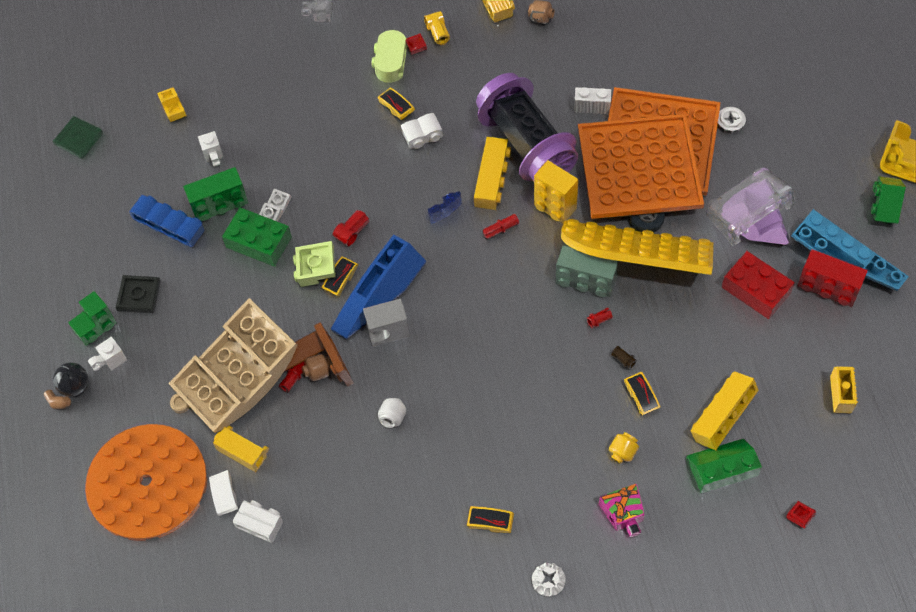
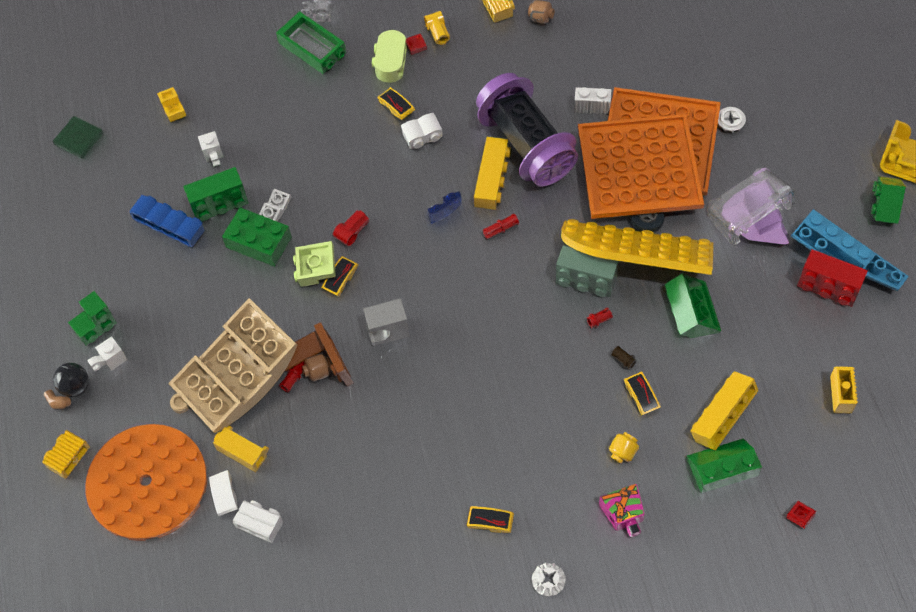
(65, 454): none -> yellow brick
(138, 294): pearl dark grey tile -> none
(311, 42): none -> green piece
(382, 282): blue wedge -> none
(391, 412): white head -> none
(555, 192): yellow brick -> none
(692, 307): none -> green slope
(758, 284): red brick -> none

